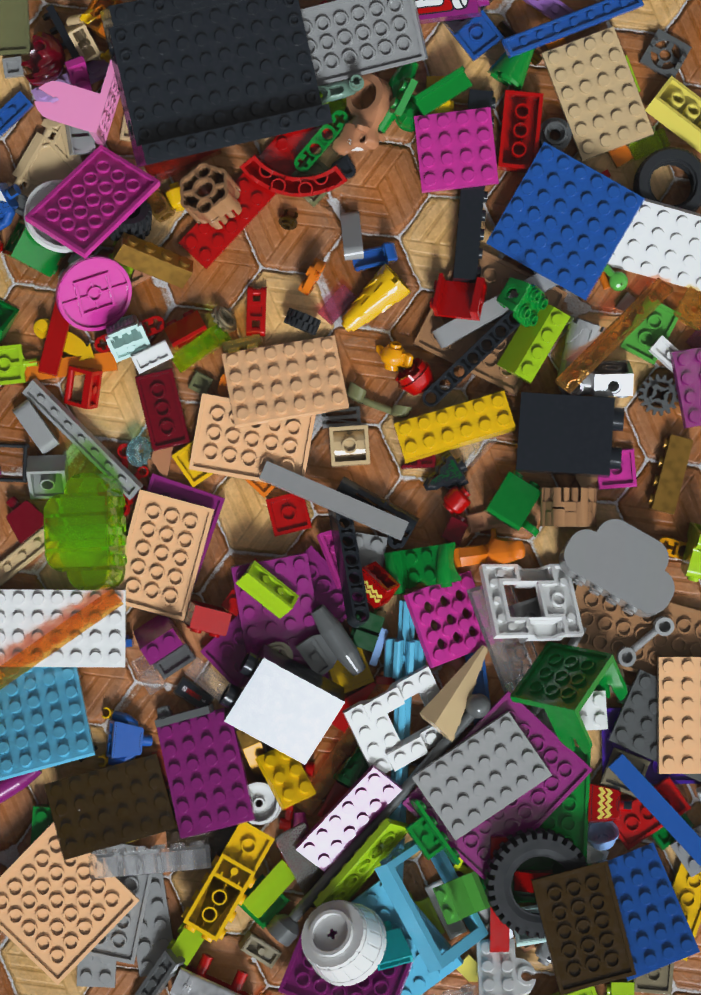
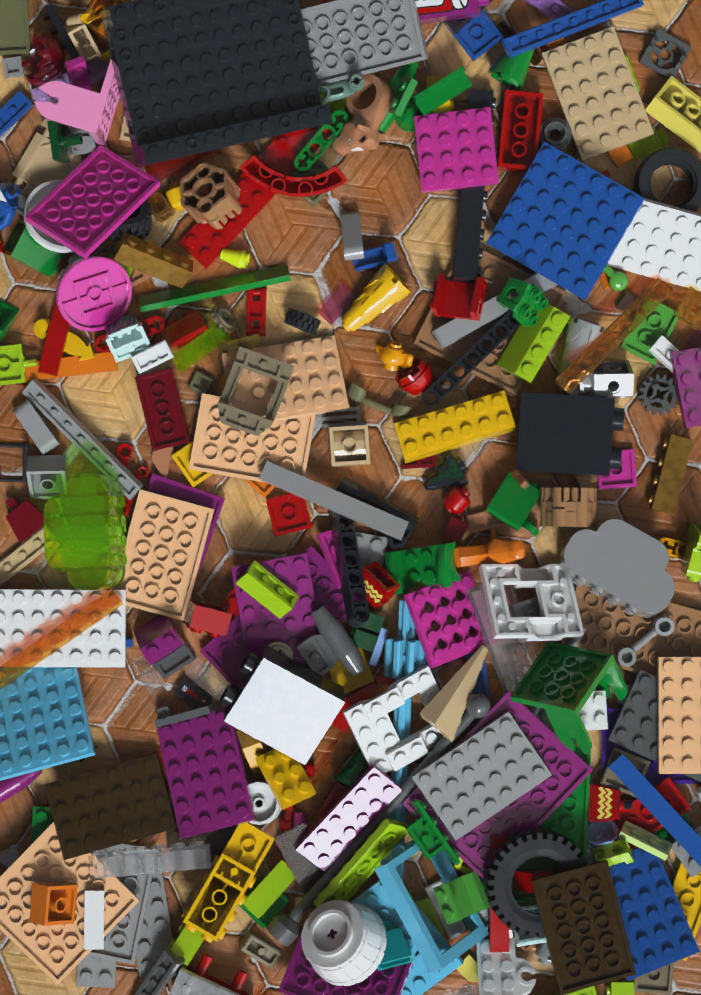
(53, 903): none -> orange slope
(60, 141): none -> dark green tile
(90, 390): red tile -> none
(94, 919): none -> white tile
(124, 738): blue torso -> none
(136, 445): clear light blue gear -> none
(213, 288): none -> green tile
(237, 258): none -> neon yellow cone
(262, 365): none -> dark tan wedge
(288, 222): dark brown plate -> none
(312, 276): orange plate -> none
(346, 166): black tile -> none
(520, 479): none -> nougat tile
(614, 852): none -> lime leg
(645, 840): none -> yellowish green hinge

